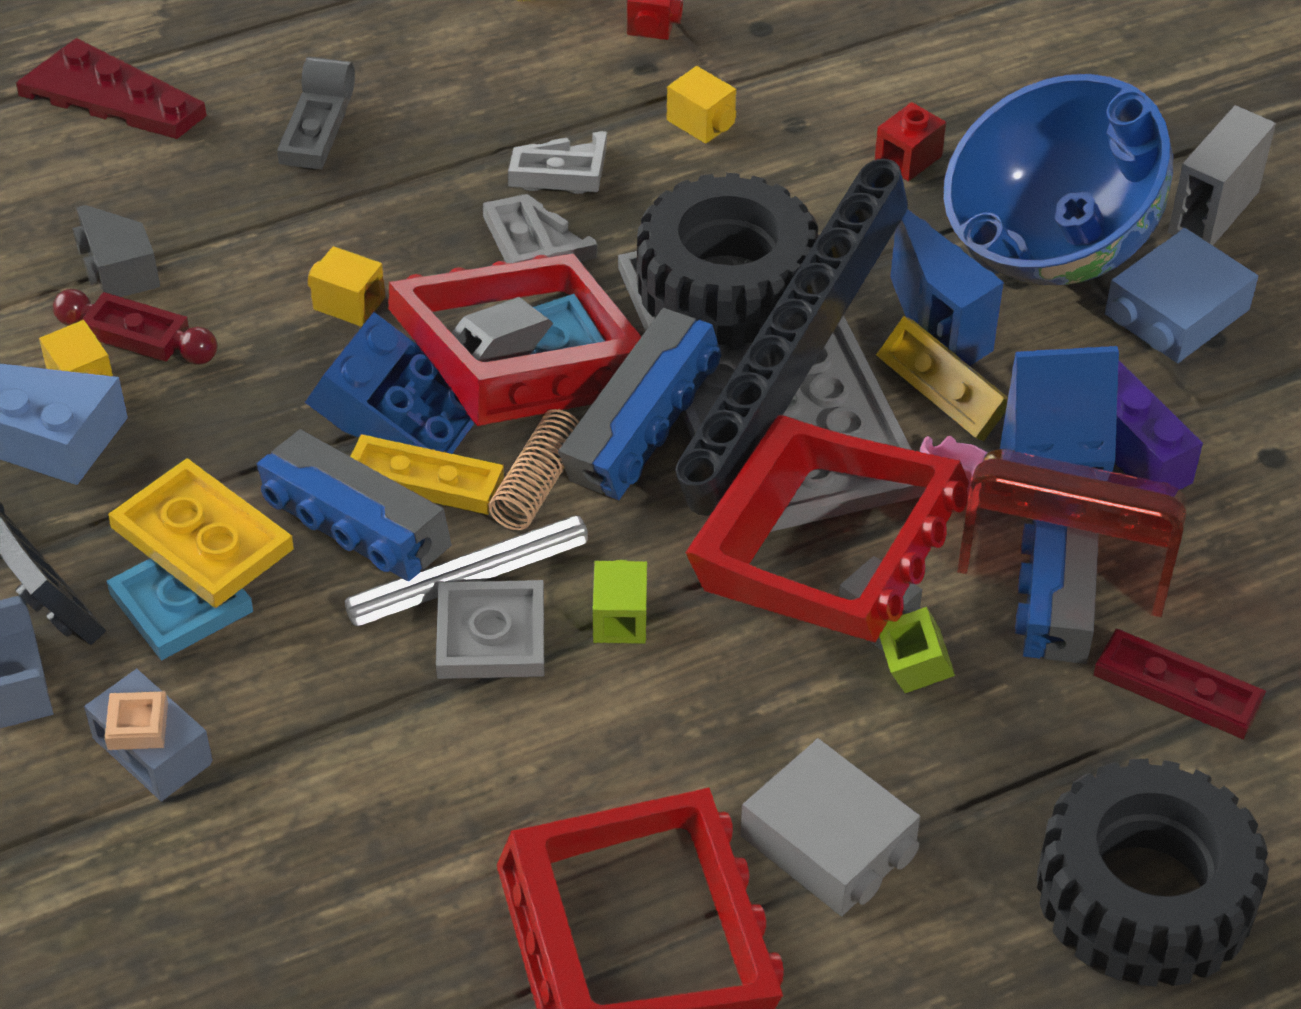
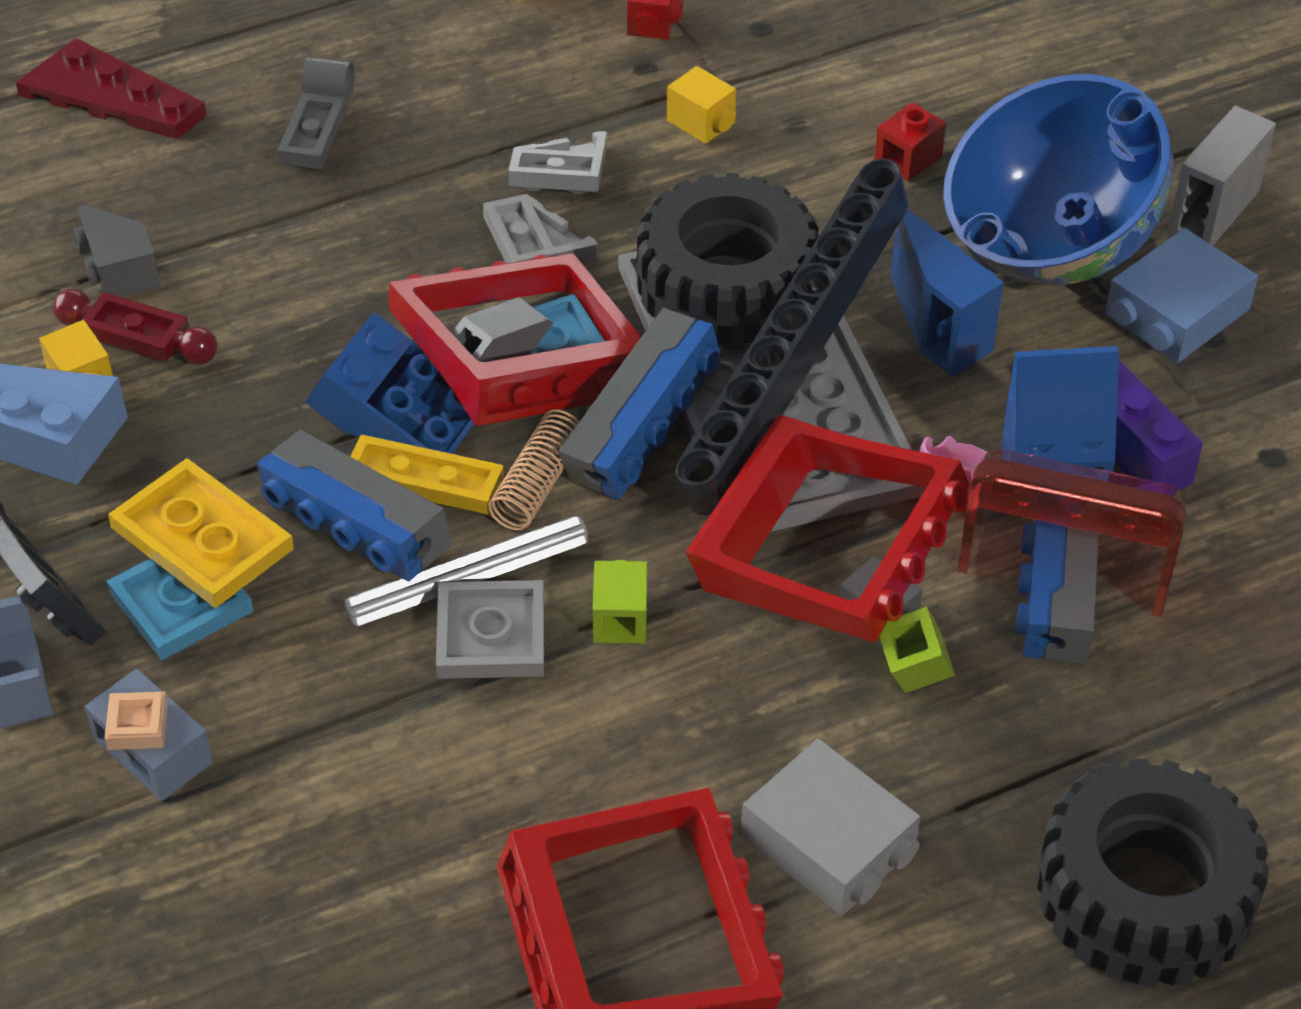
(346, 286): yellow brick -> none
(943, 378): yellow plate -> none
(1179, 683): dark red tile -> none

